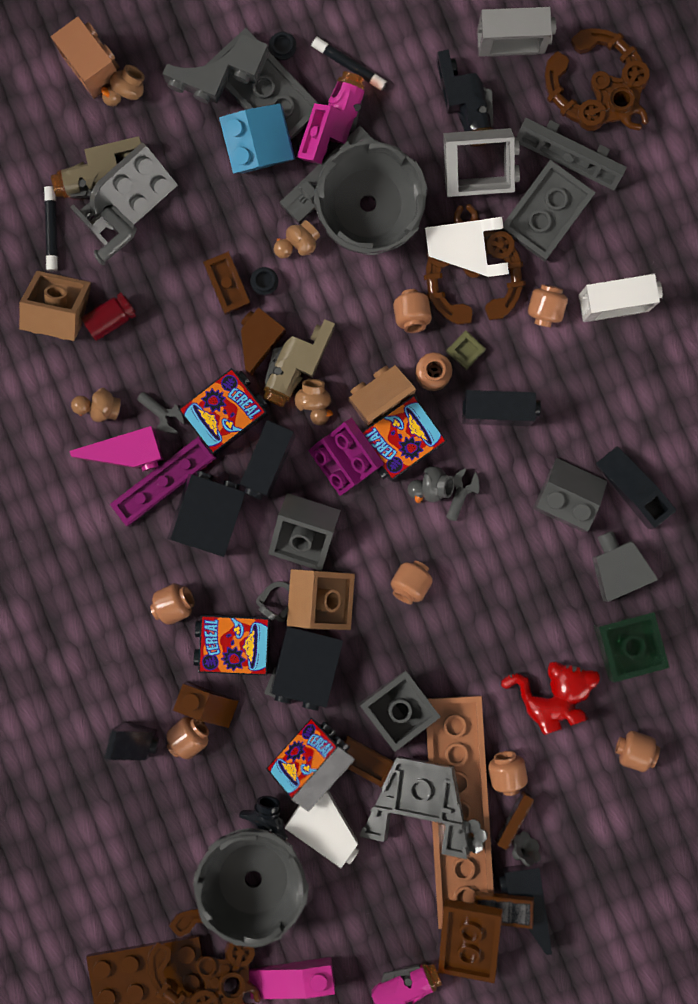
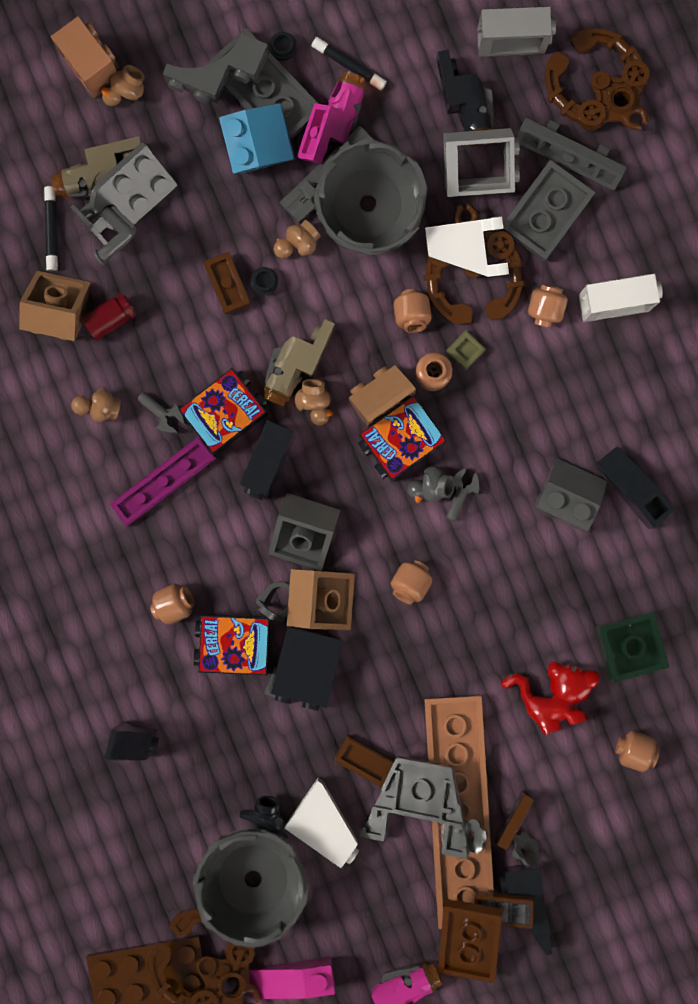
(130, 450): dark pink slope -> none
(187, 738): nougat head -> none
(205, 705): reddish brown slope -> none
(206, 513): black brick -> none
(259, 337): reddish brown slope -> none
(310, 763): brick -> none
(346, 456): magenta slope -> none
(399, 710): dark grey slope -> none
(500, 408): black brick -> none
(508, 773): nougat head -> none
(620, 568): dark grey torso -> none

